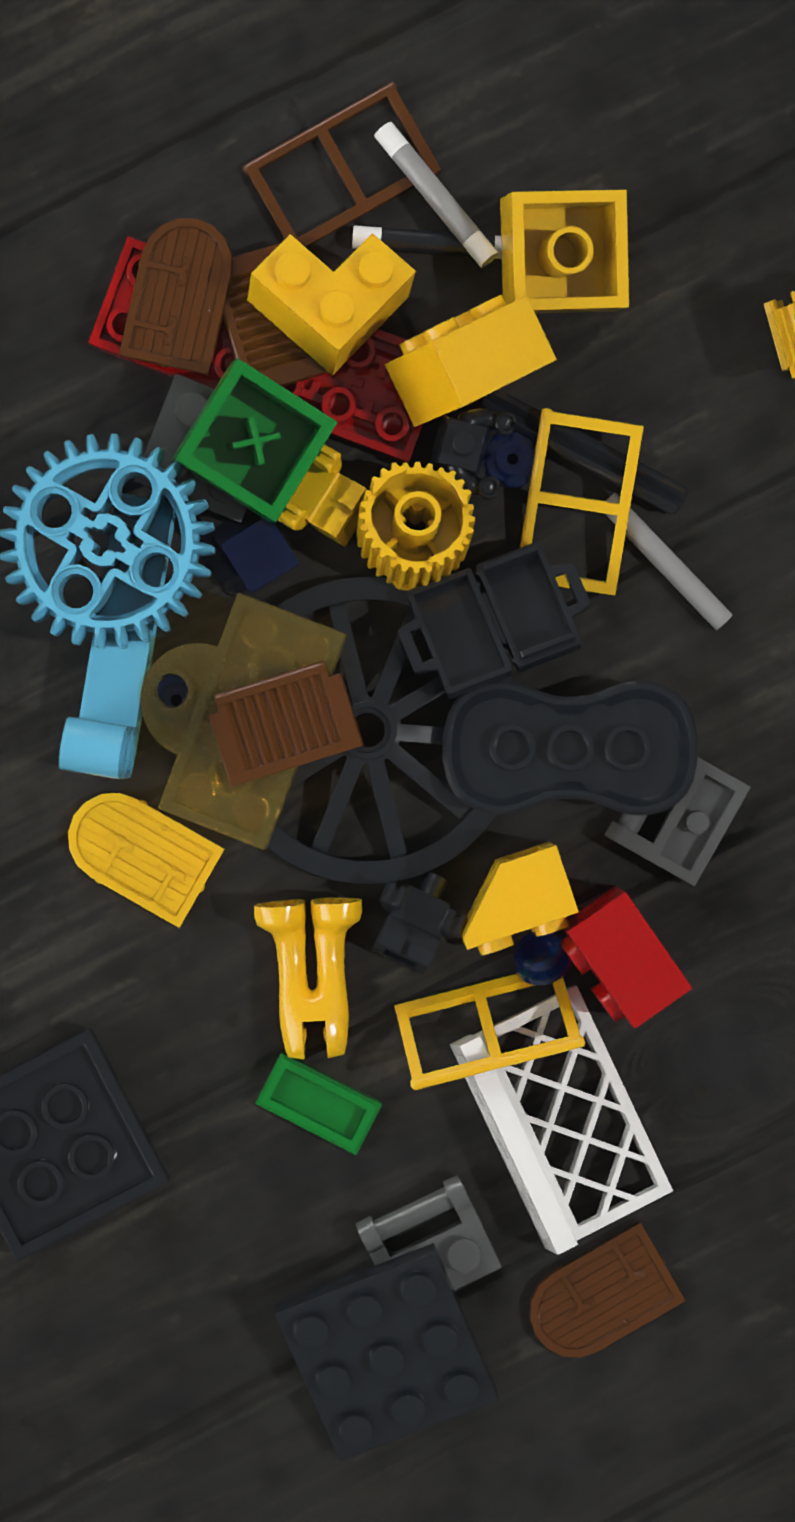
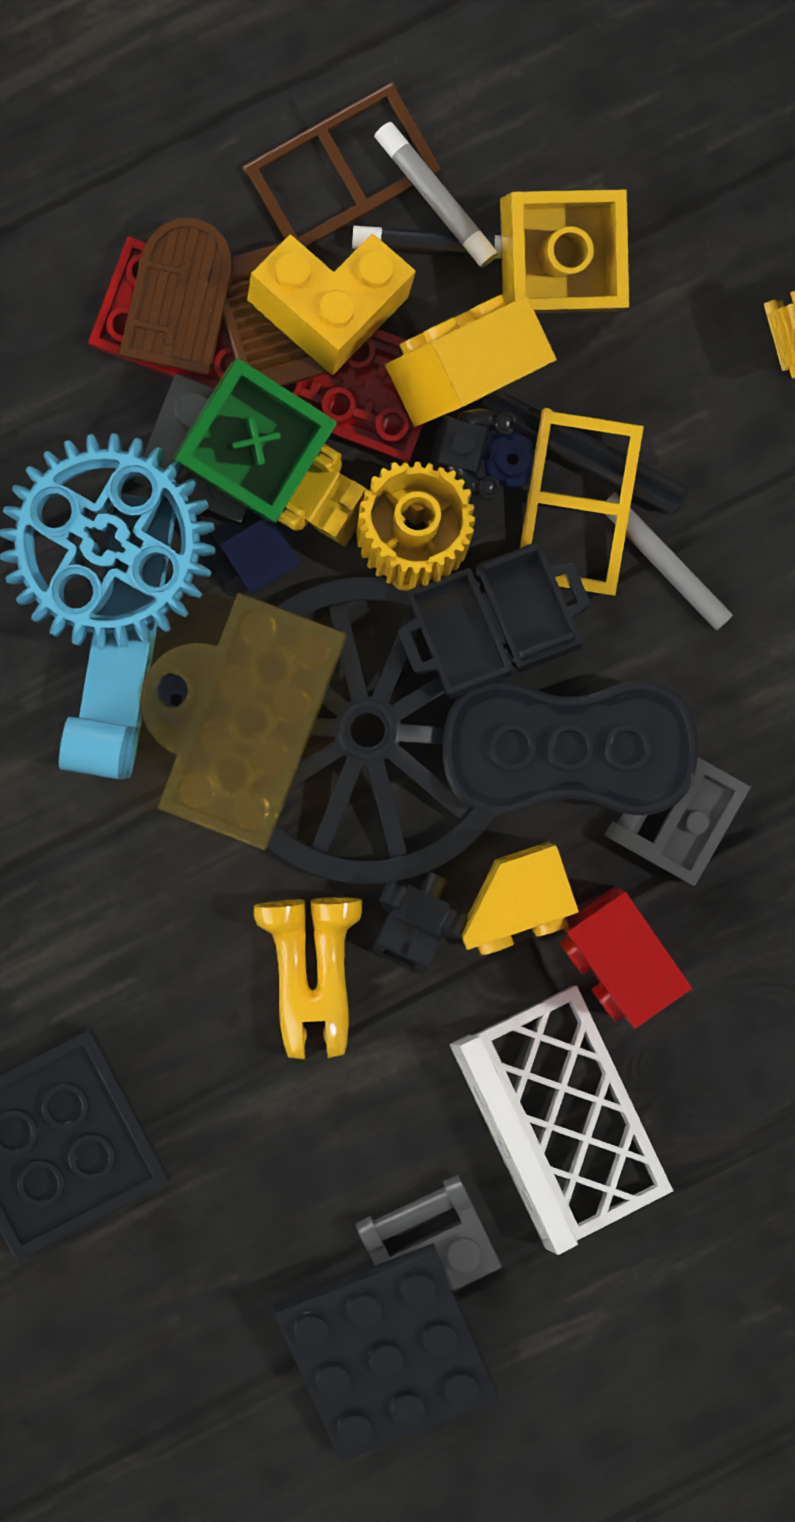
(142, 854): yellow window -> none
(283, 723): reddish brown window -> none
(319, 1103): green tile -> none
(479, 993): yellow window -> none
(541, 959): clear blue plate -> none
(603, 1295): reddish brown window -> none

